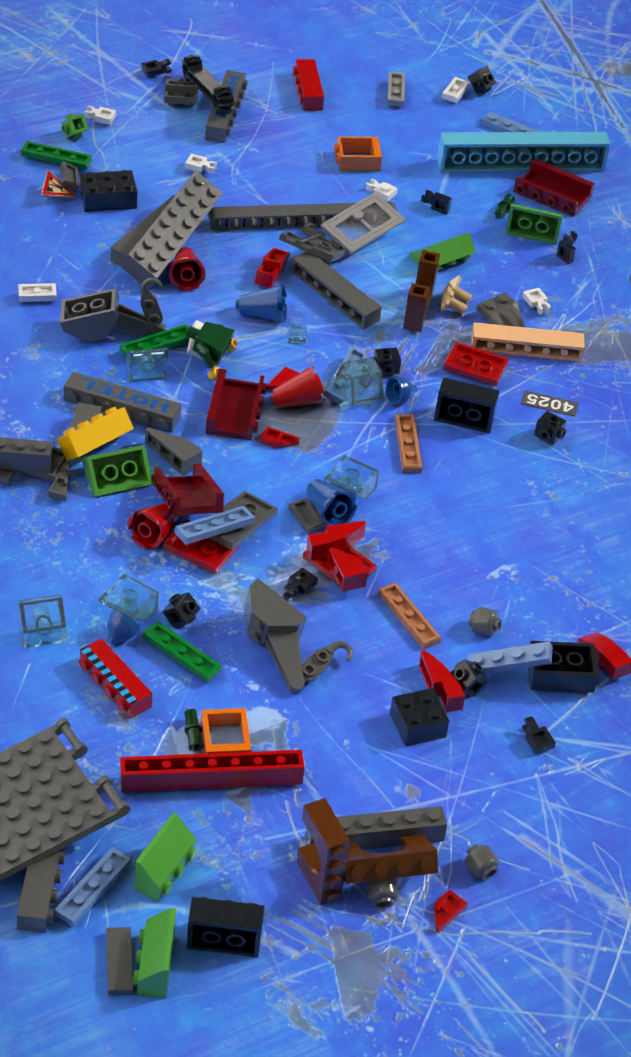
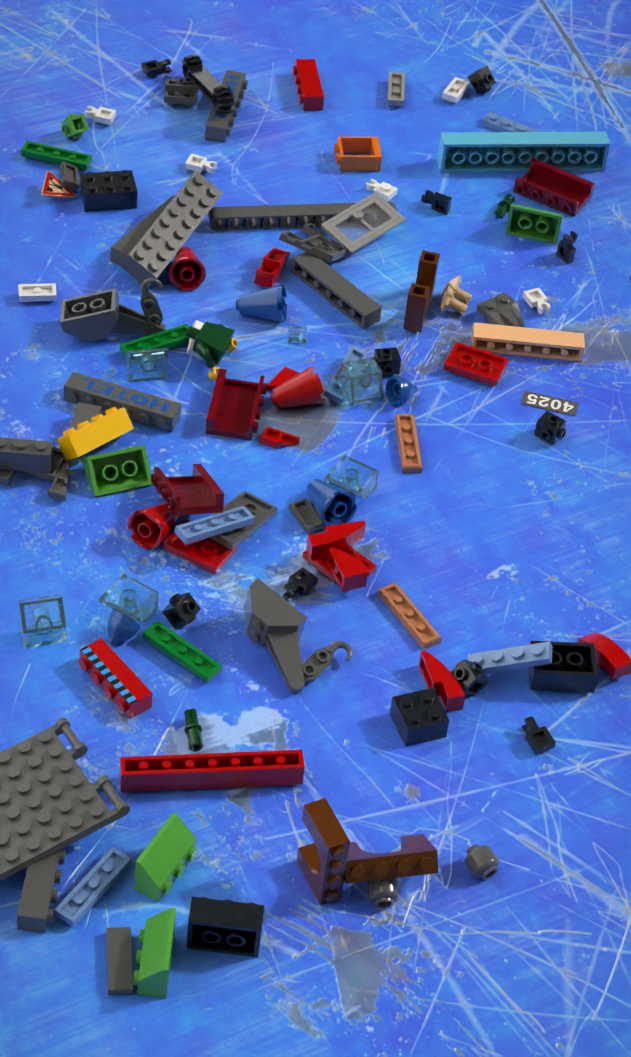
(174, 449): dark grey slope -> none
(225, 717): orange window -> none
(385, 828): dark grey brick -> none
(447, 909): red tile -> none
(449, 250): bright green slope -> none
(466, 405): black brick -> none
(485, 621): dark grey head -> none

